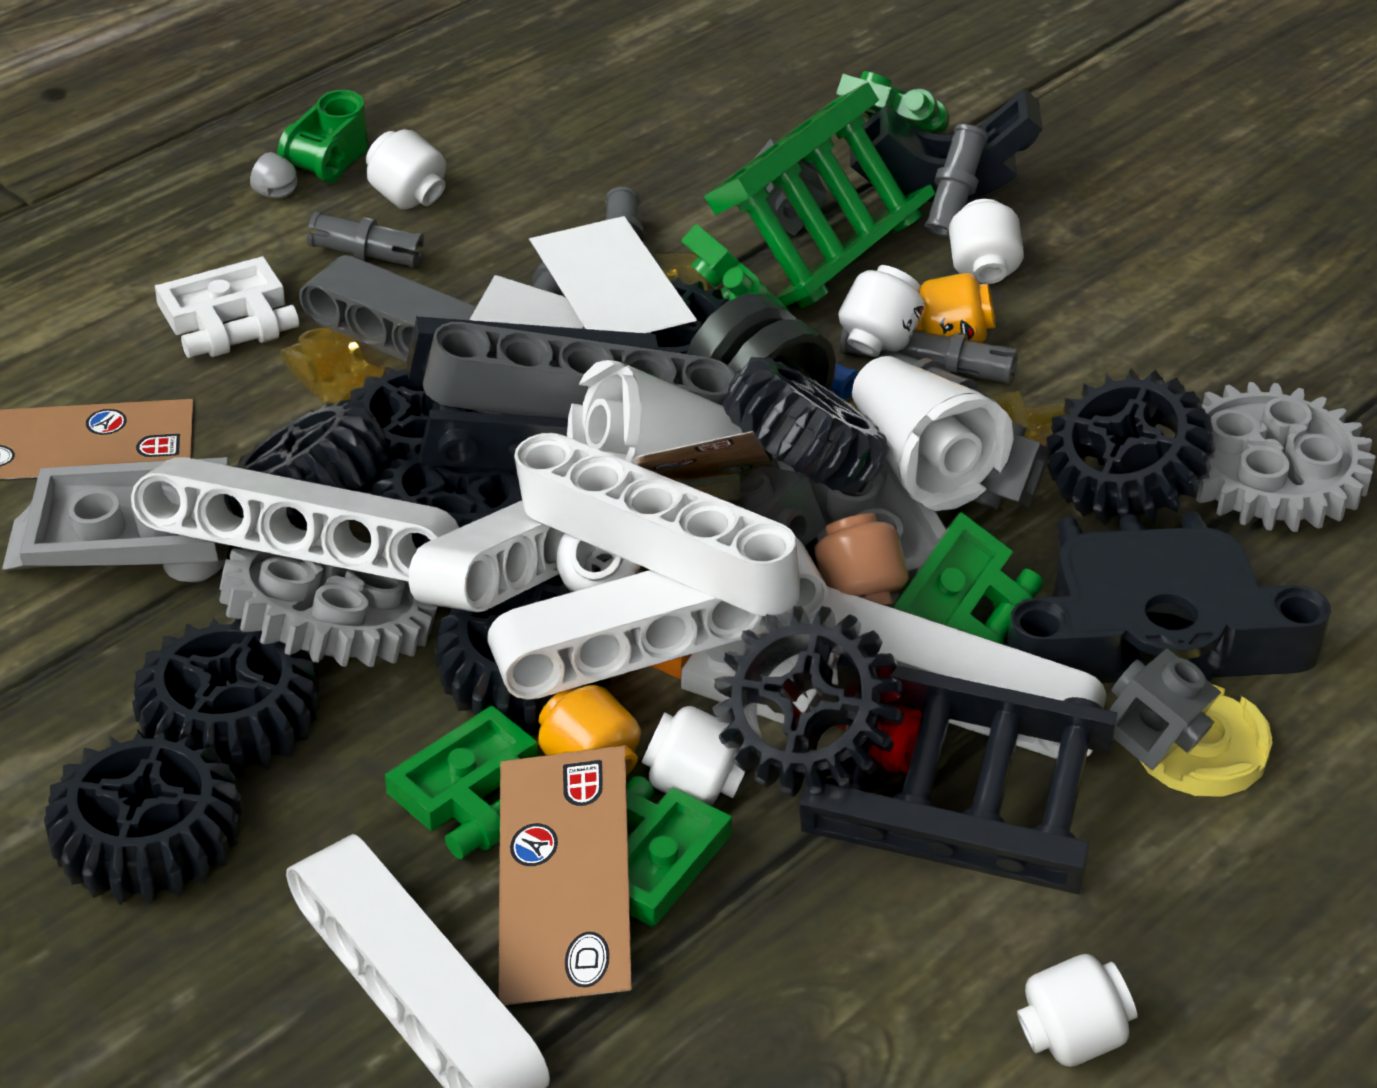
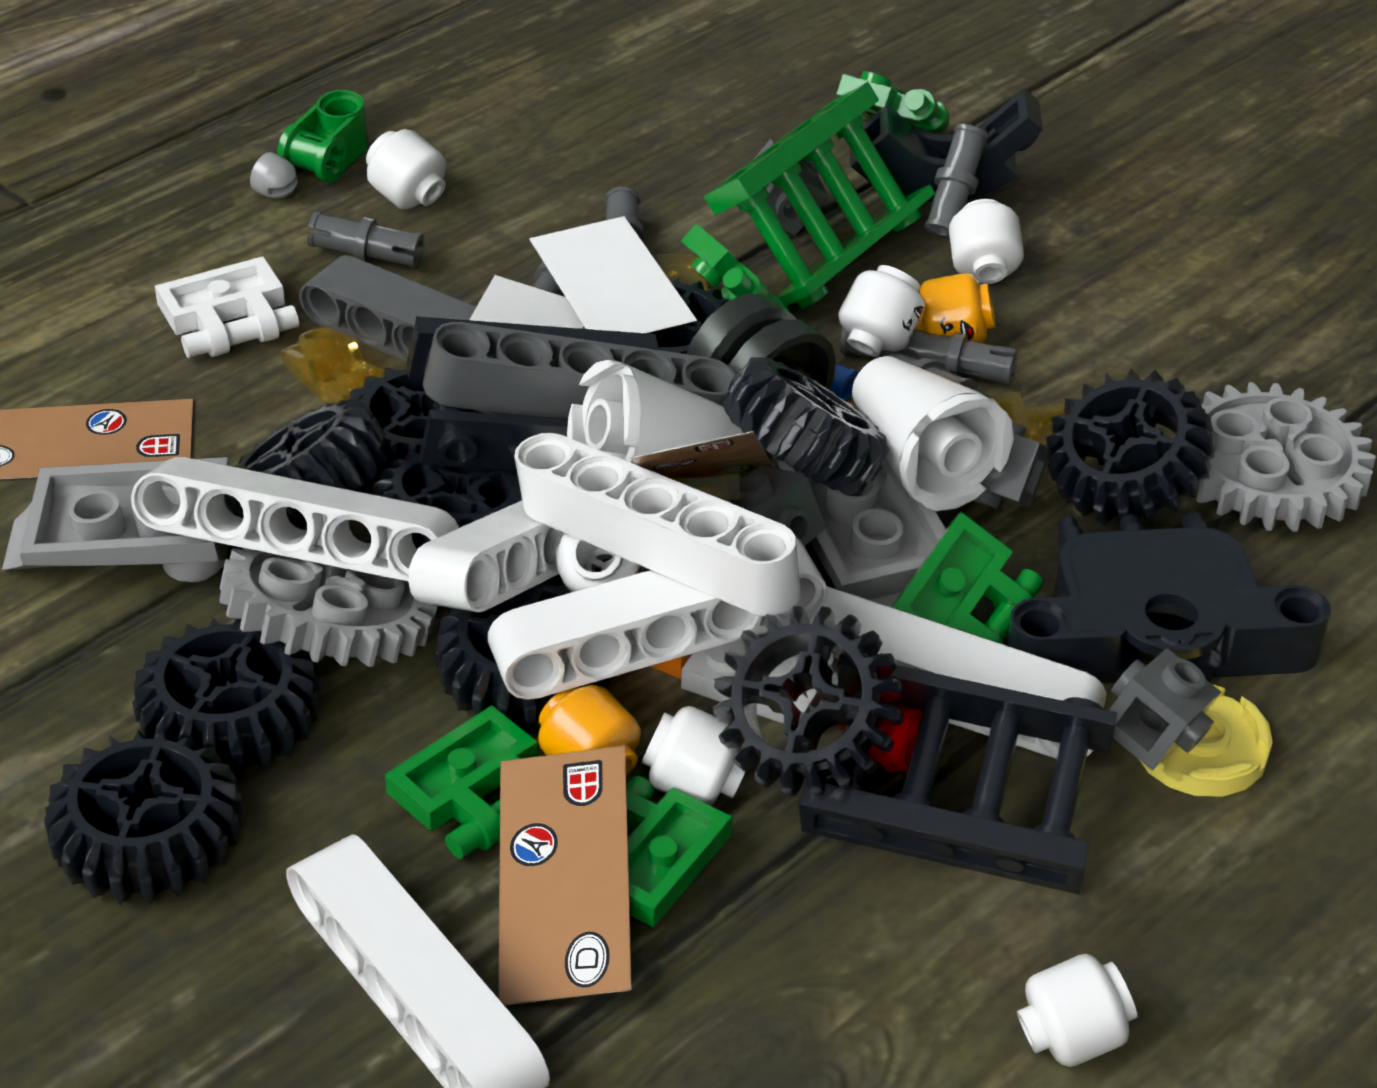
(863, 558): nougat head -> none

